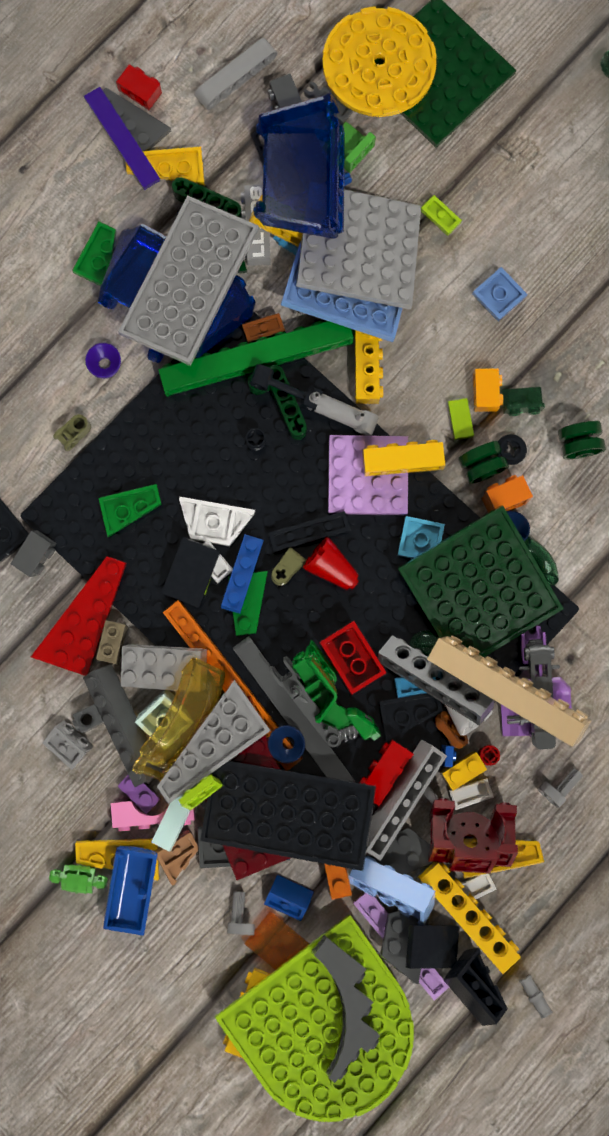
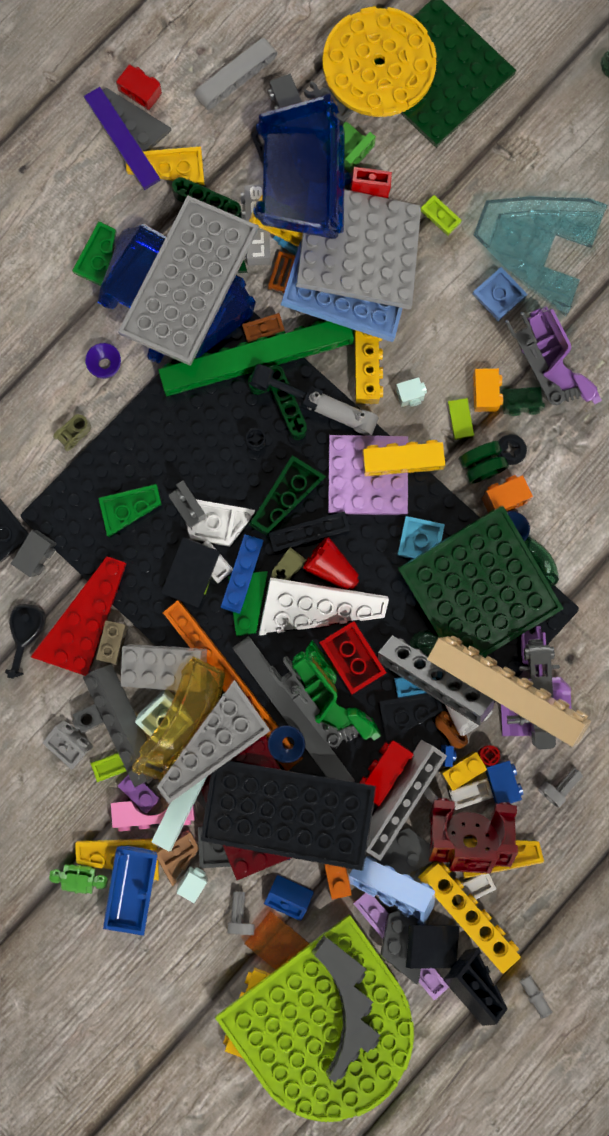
(25, 625): none -> black piece
(108, 767): none -> lime tile
(187, 505): none -> dark grey bracket
(192, 884): none -> light aqua brick
(199, 793): lime plate -> none
(278, 287): none -> orange tile
(288, 491): none -> dark green wedge
(311, 606): none -> white wing
(371, 182): none -> red brick
(411, 392): none -> light aqua brick
(503, 782): none -> blue brick
(522, 233): none -> clear light blue piece
(547, 355): none -> medium lavender piece
(582, 440): dark green wheel -> none

